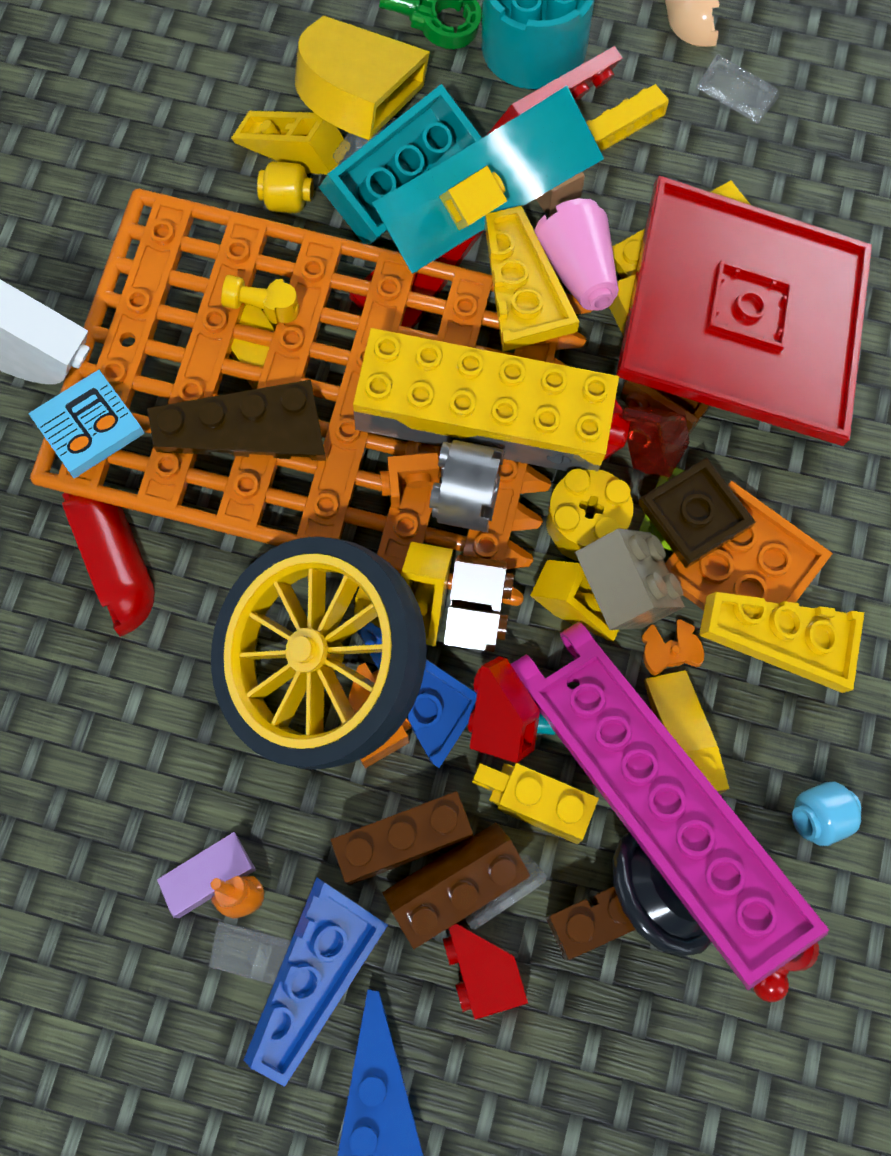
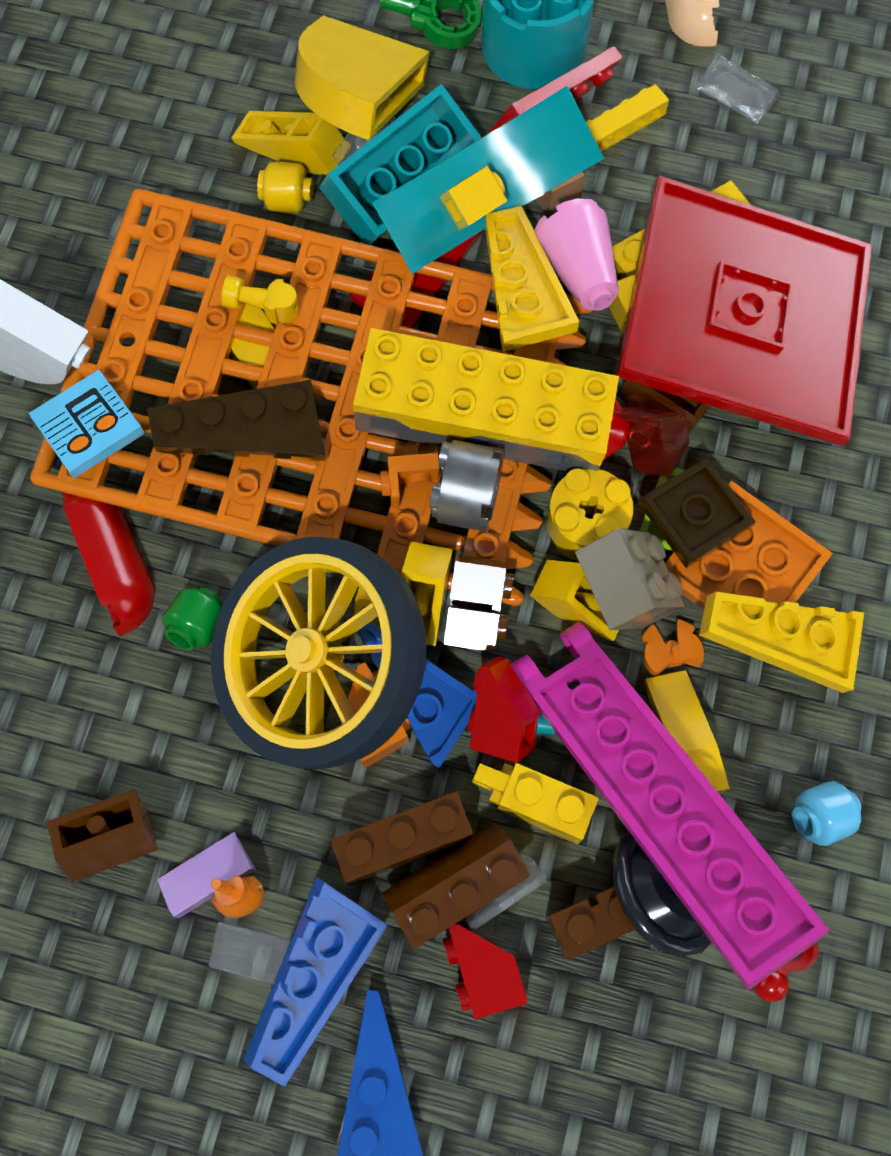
(102, 835): none -> reddish brown brick
(192, 618): none -> green head

